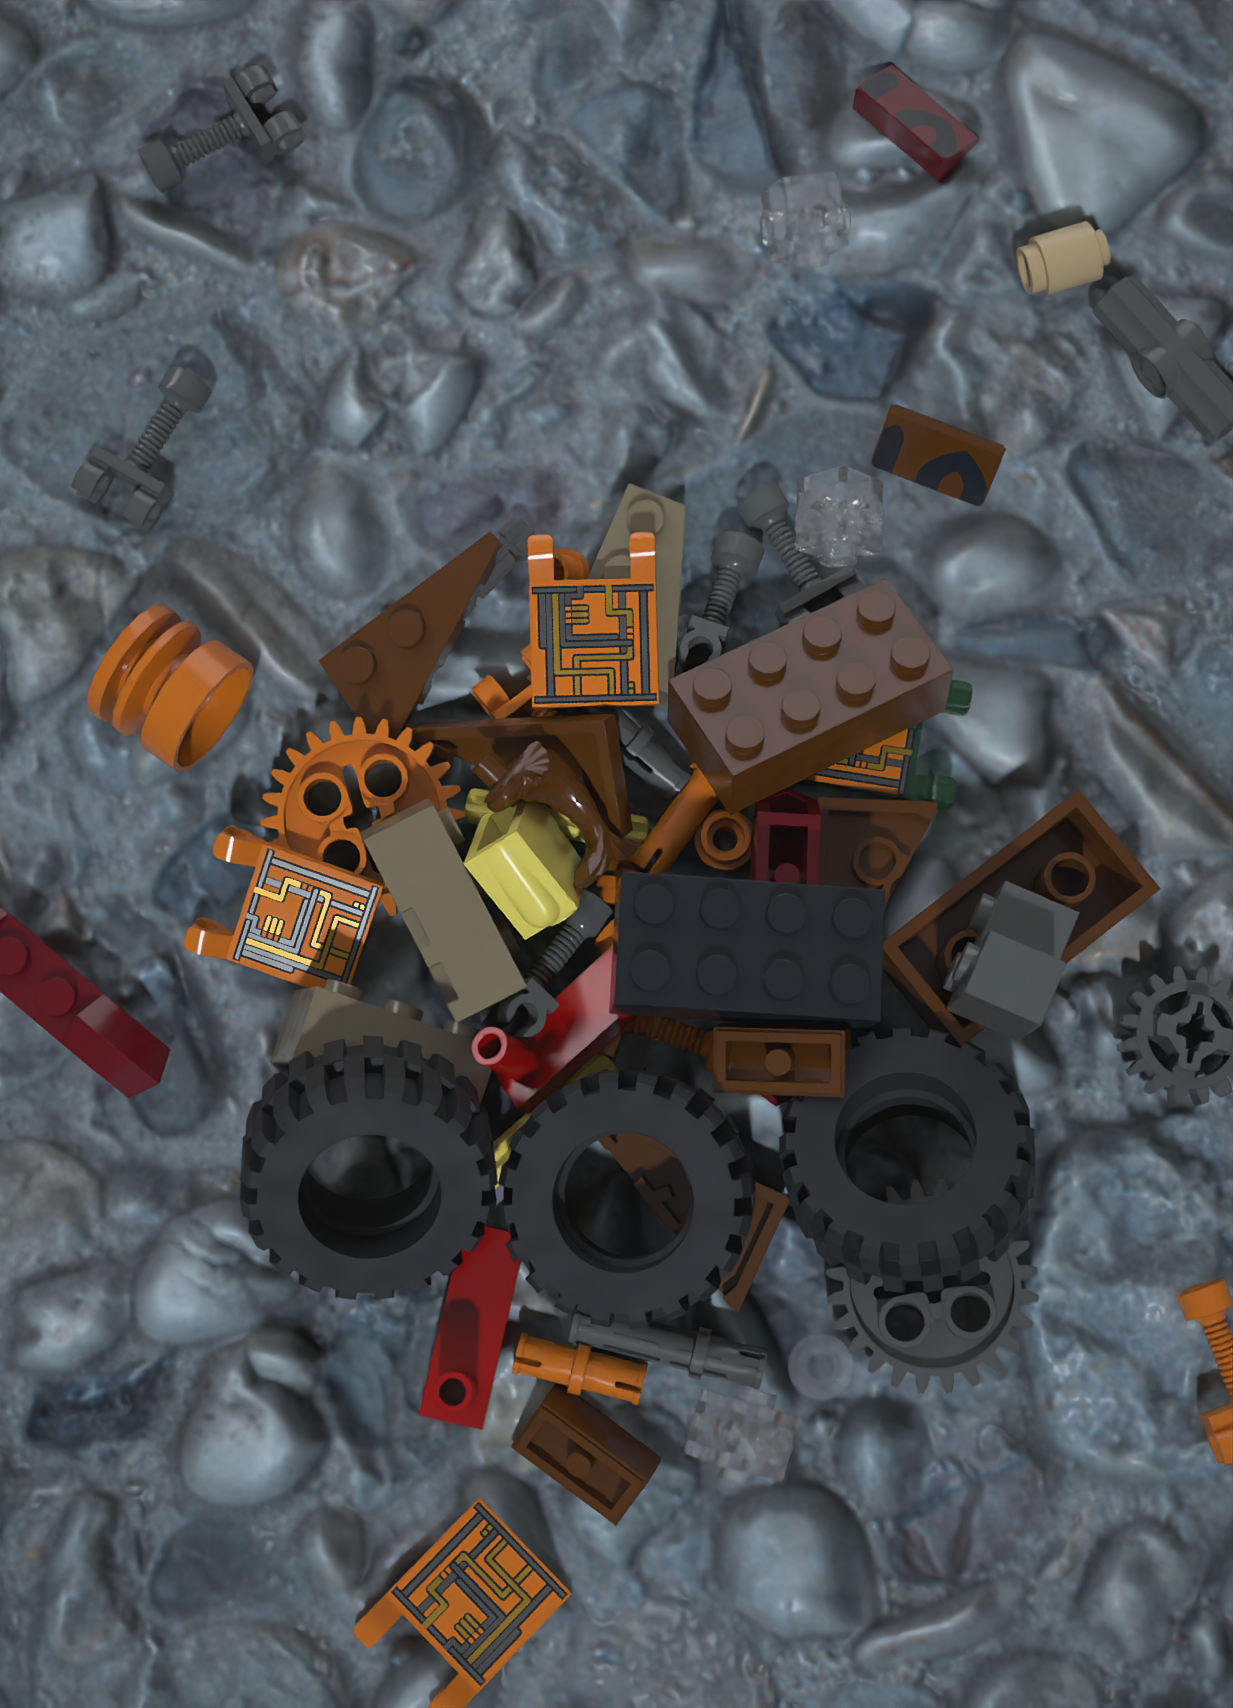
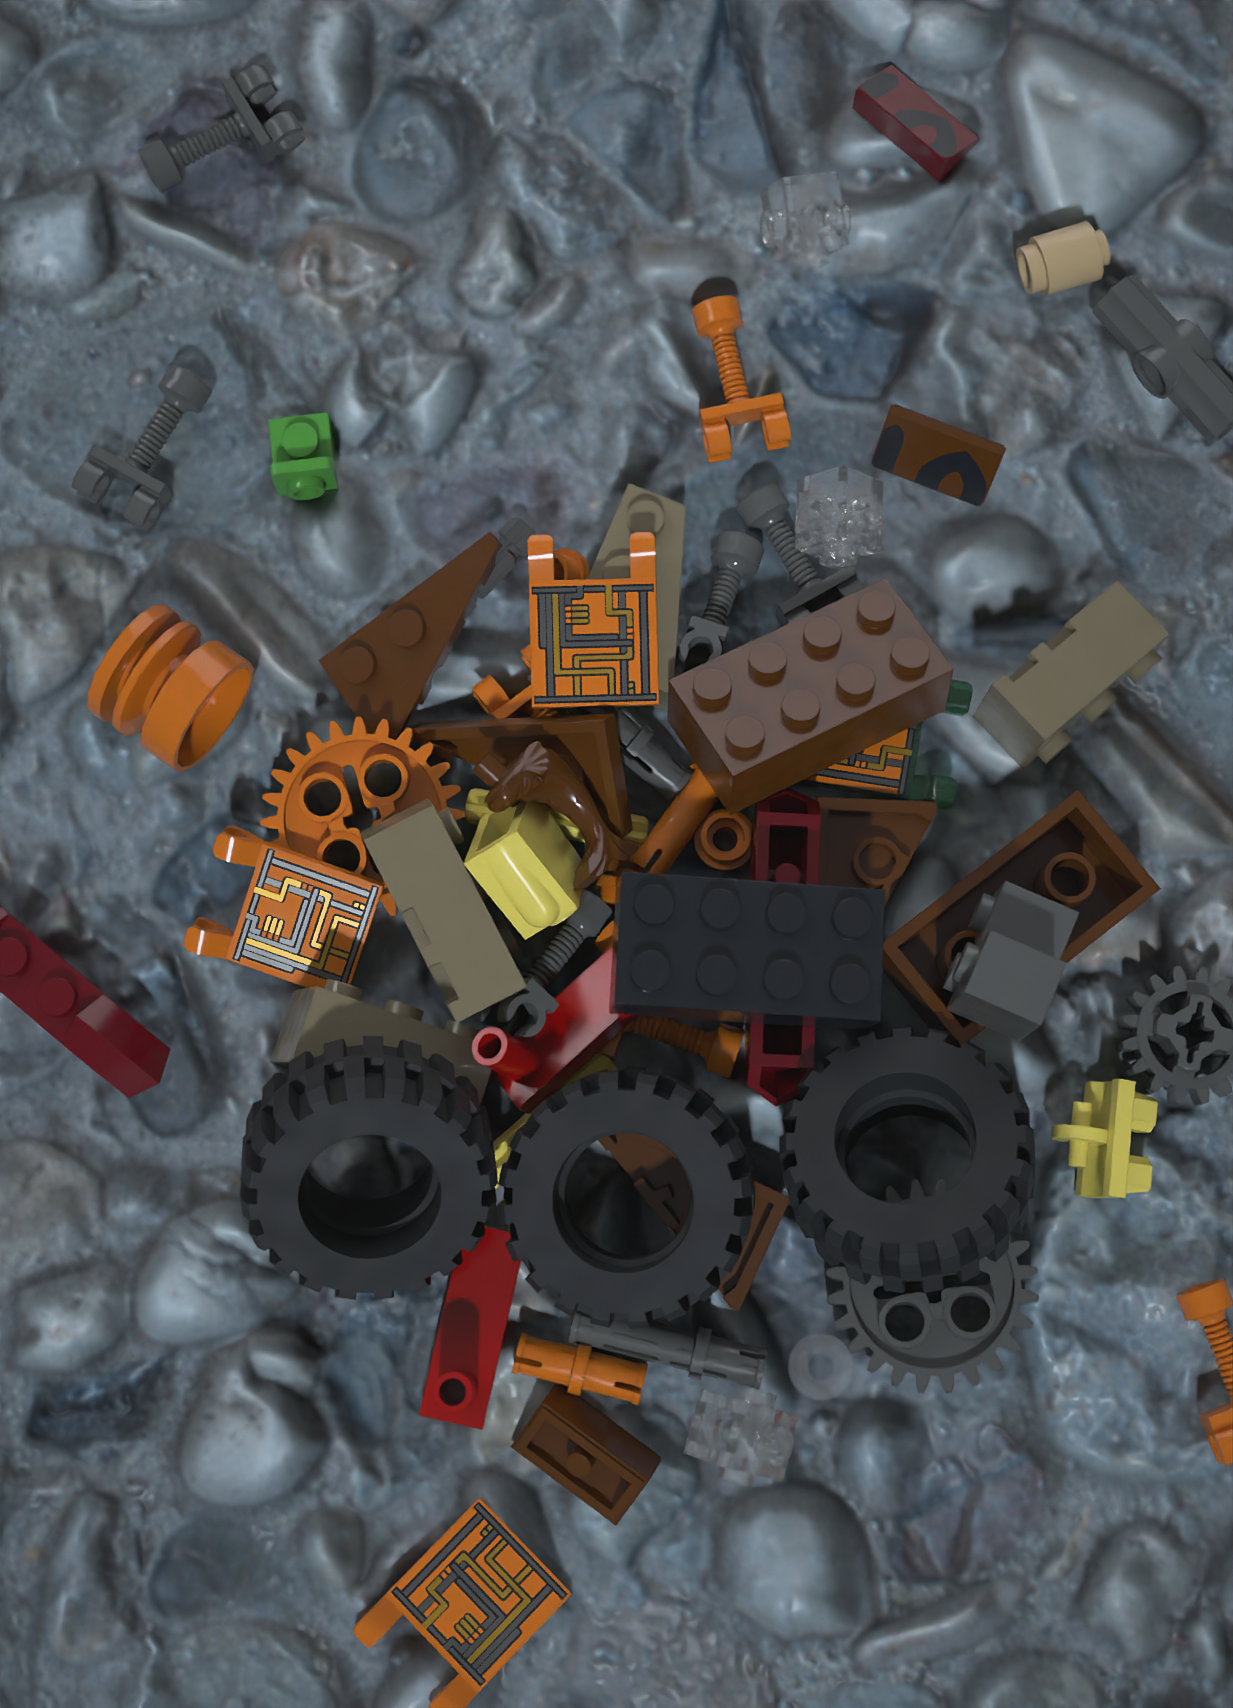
(303, 456): none -> bright green bracket
(718, 320): none -> orange bar
(781, 1059): reddish brown slope -> none
(1071, 676): none -> dark tan wedge
(1102, 1139): none -> light yellow hips

